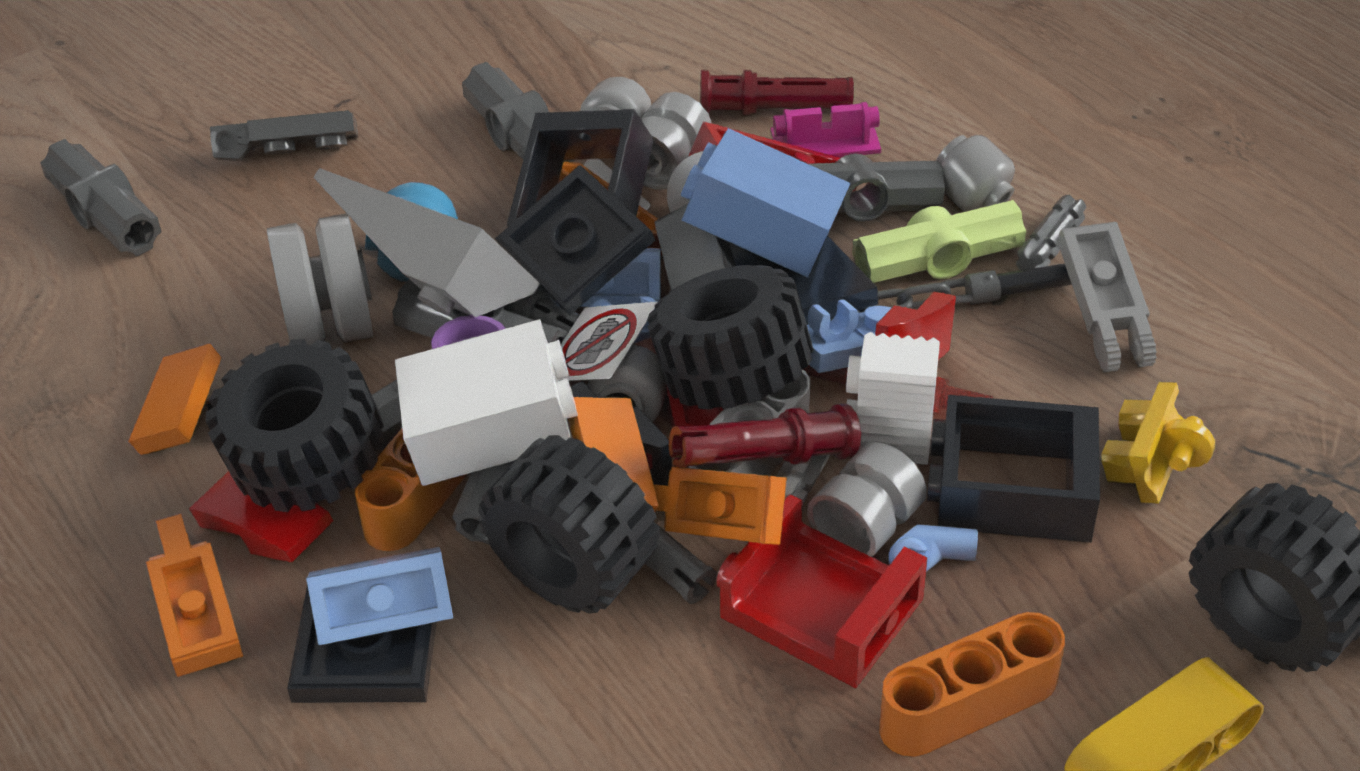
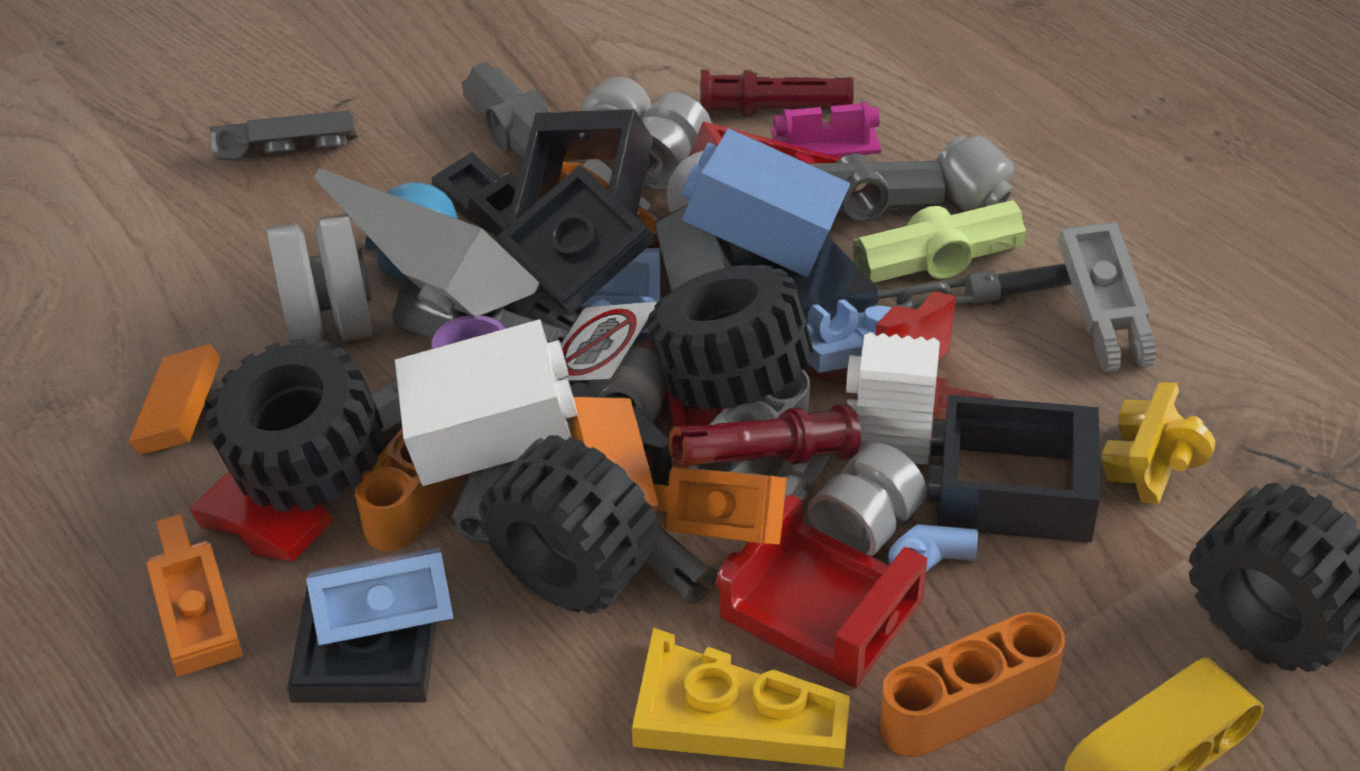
(101, 197): dark grey piece -> none
(478, 192): none -> black slope
(724, 710): none -> yellow wing
(1043, 241): dark grey axle -> none

